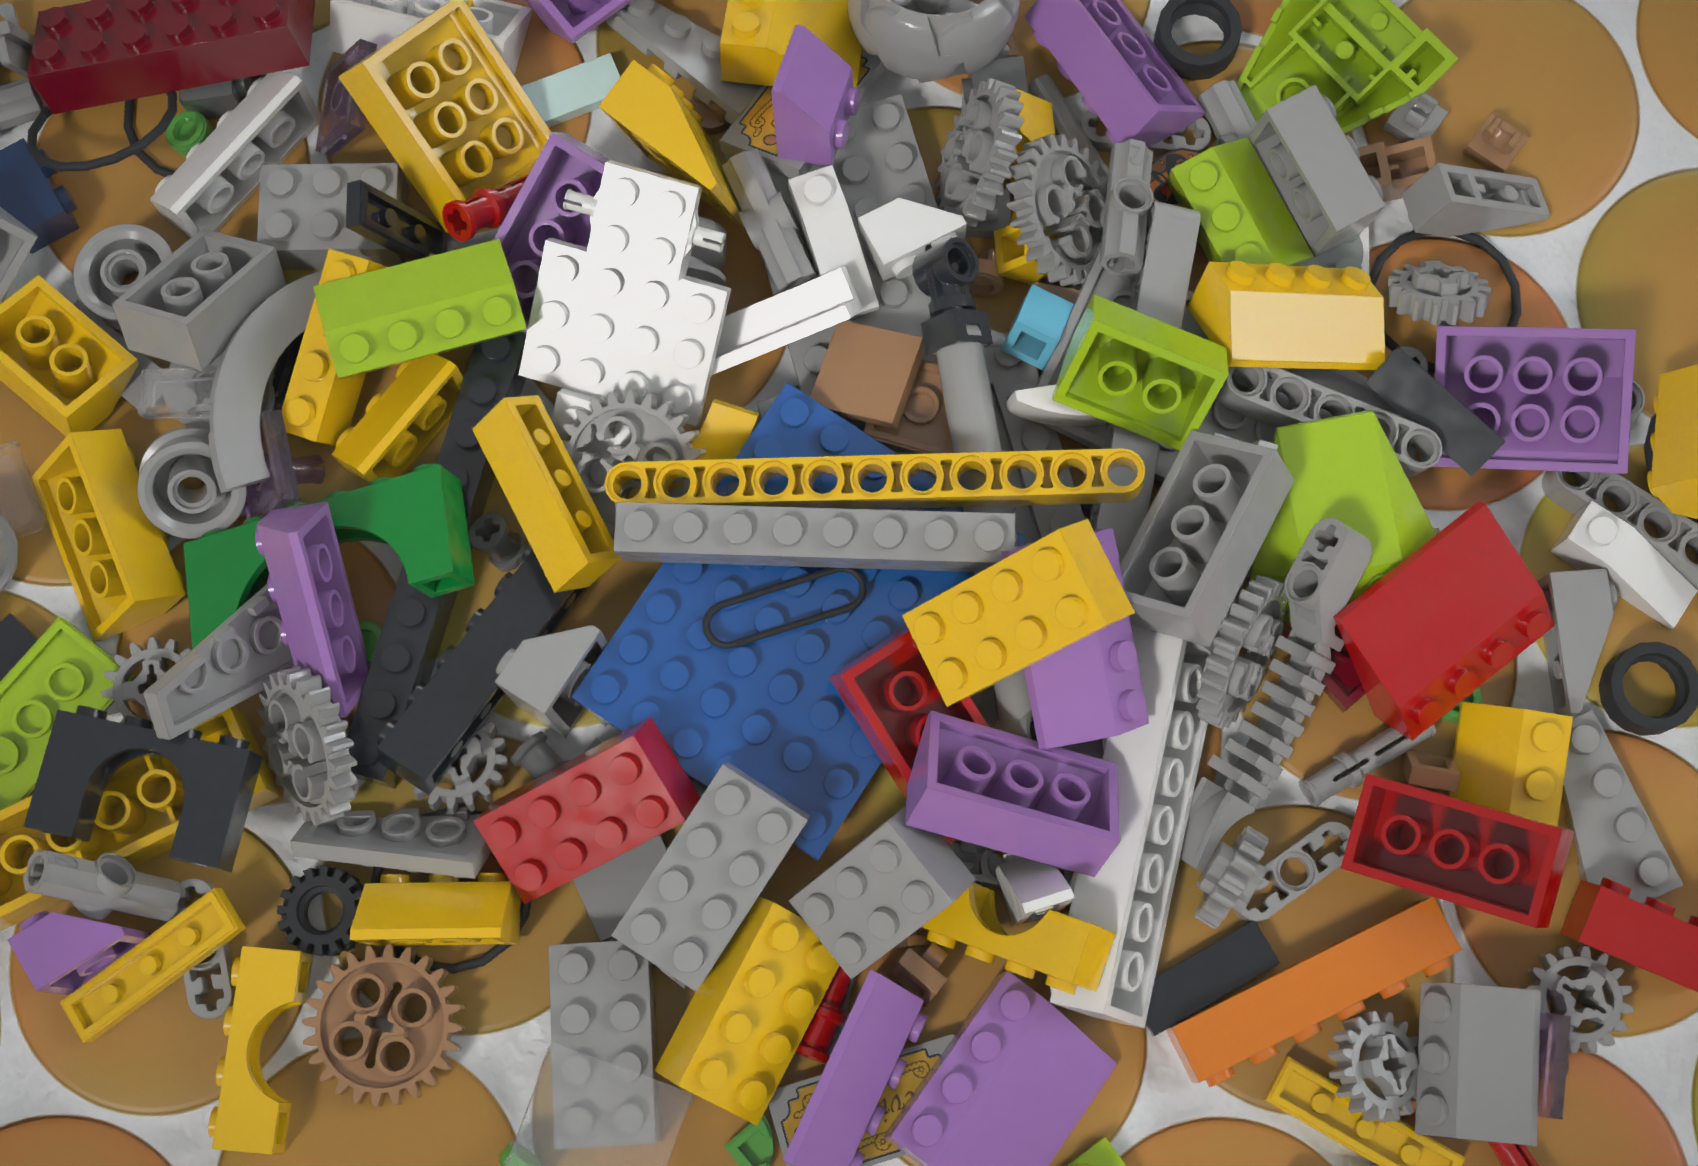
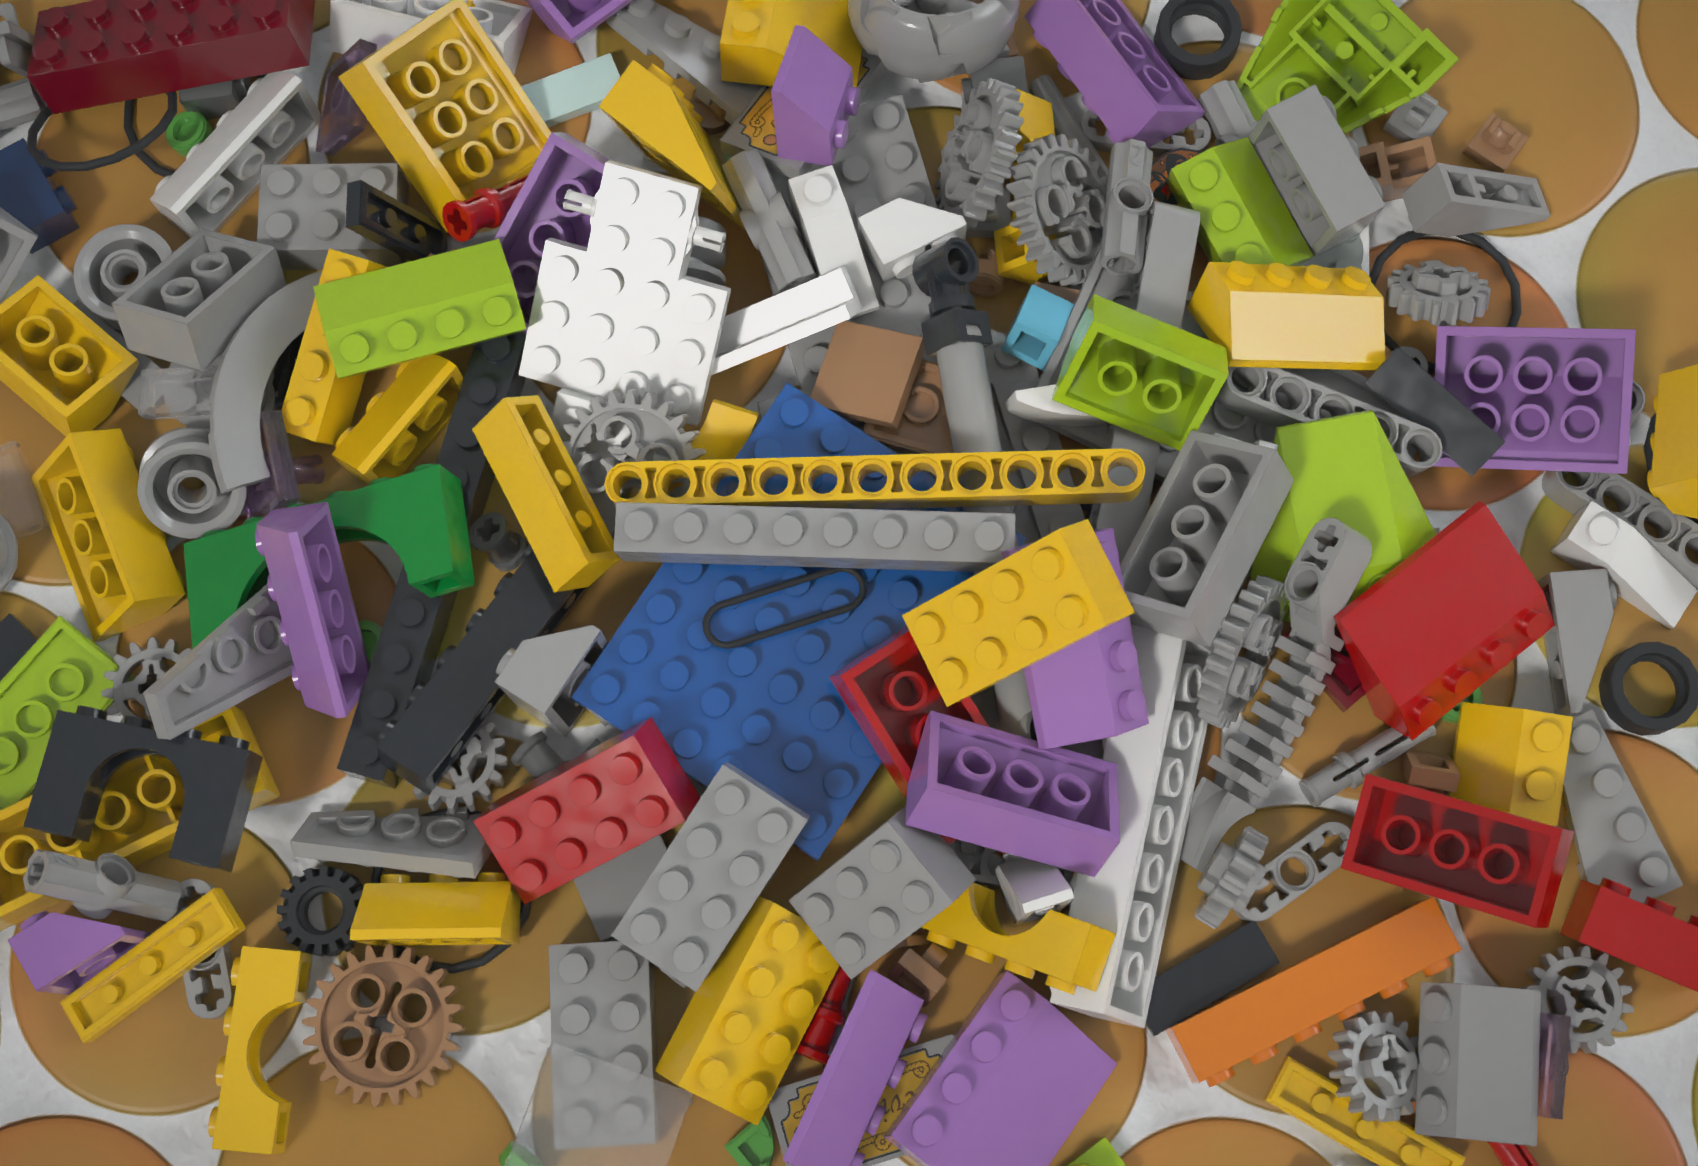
(307, 745): light grey gear -> none

